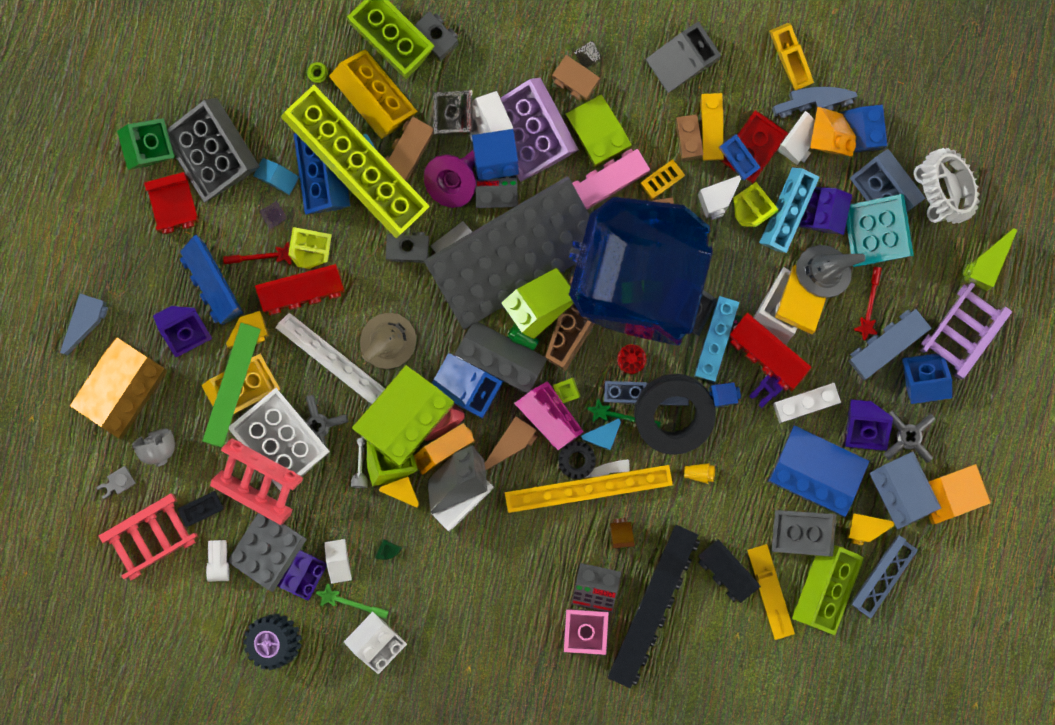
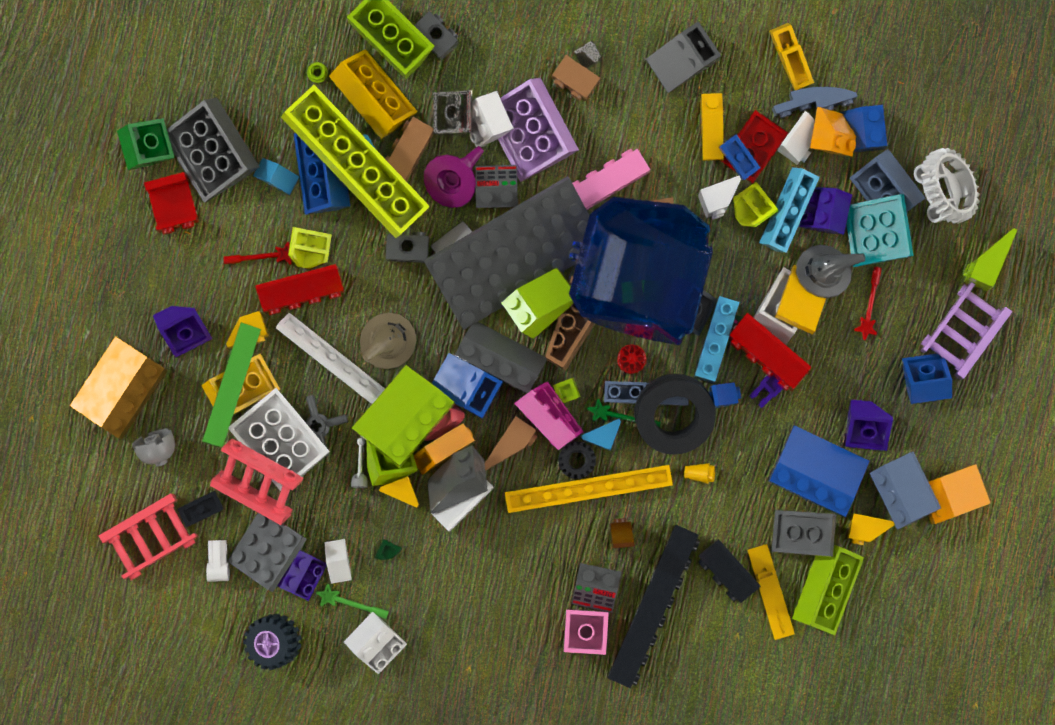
(85, 318): sand blue slope -> none
(119, 481): light grey plate -> none
(210, 280): blue slope -> none
(273, 215): plate -> none
(495, 154): blue slope -> none
(520, 338): green cone -> none
(598, 131): lime slope -> none
(605, 469): white sticker -> none
(650, 191): yellow slope -> none
(689, 138): medium nougat brick -> none
(806, 403): white brick -> none
(878, 571): sand blue fence -> none
(890, 344): sand blue brick -> none
(901, 435): flat silver bar -> none

